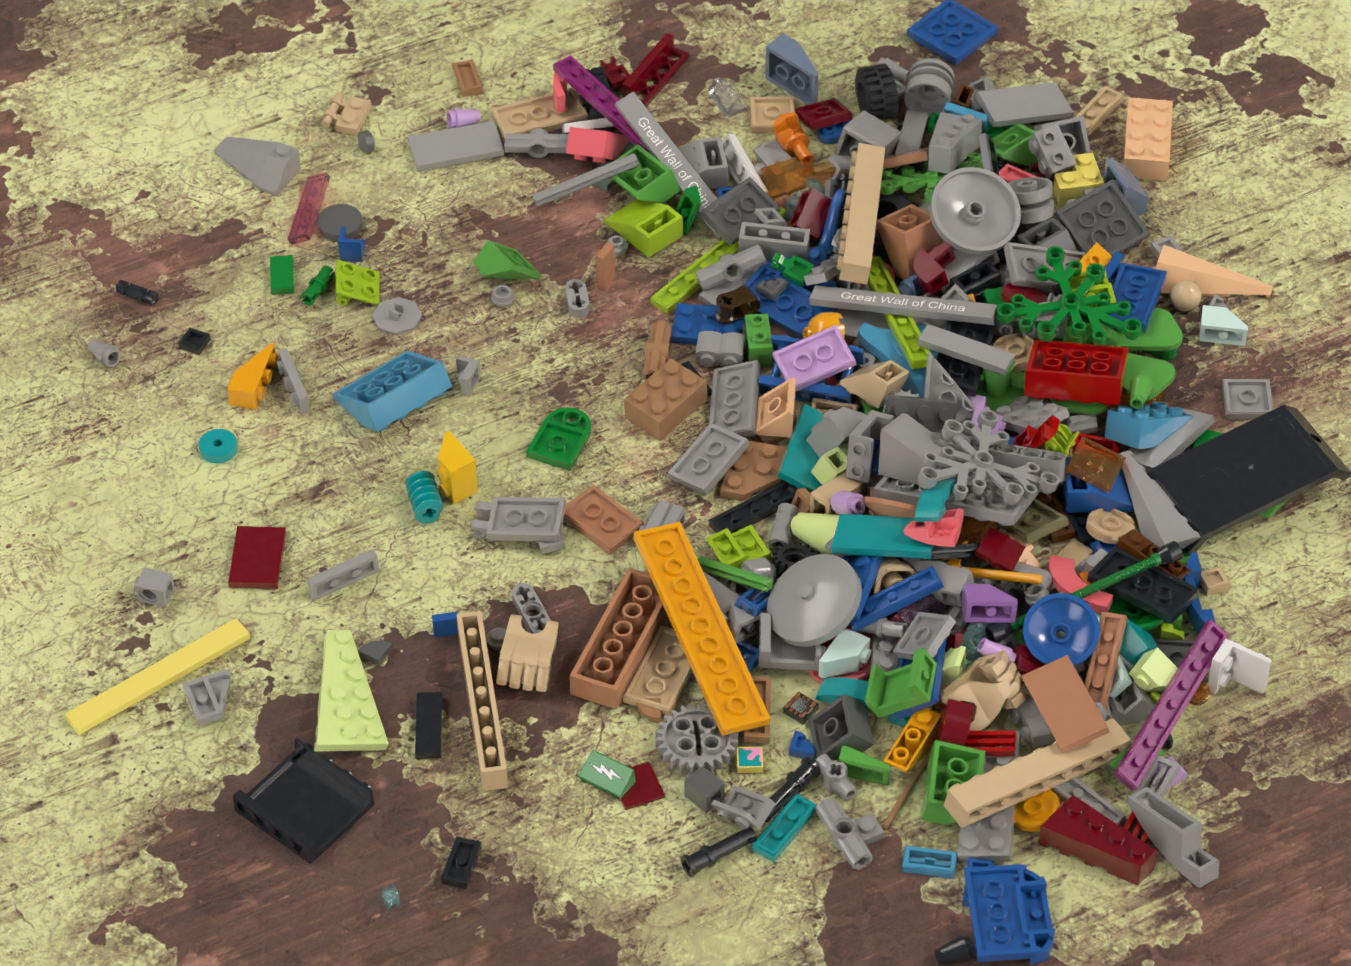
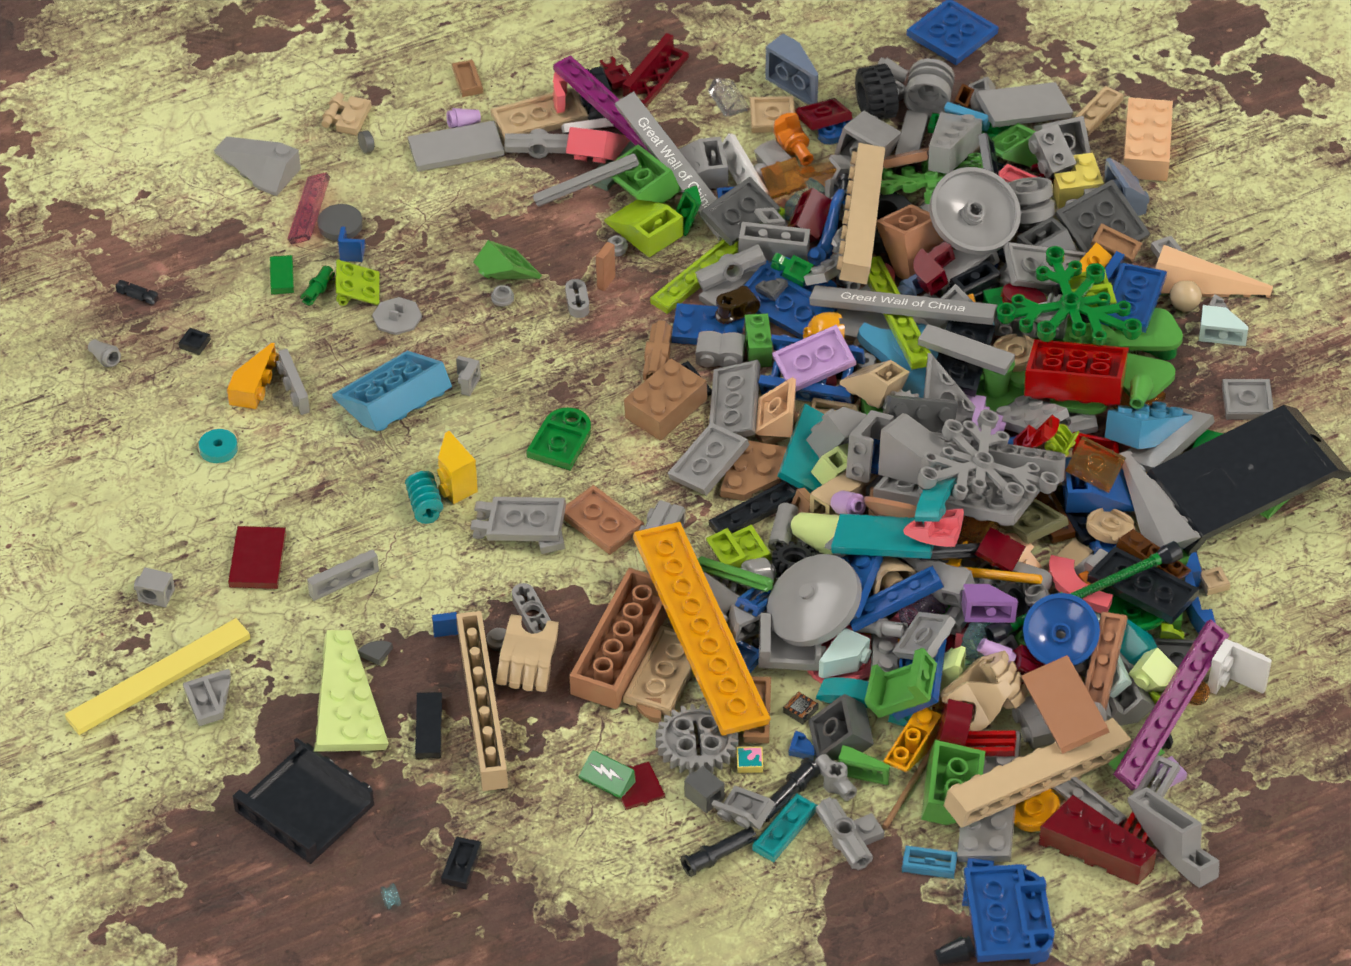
(1116, 241): none -> medium nougat tile

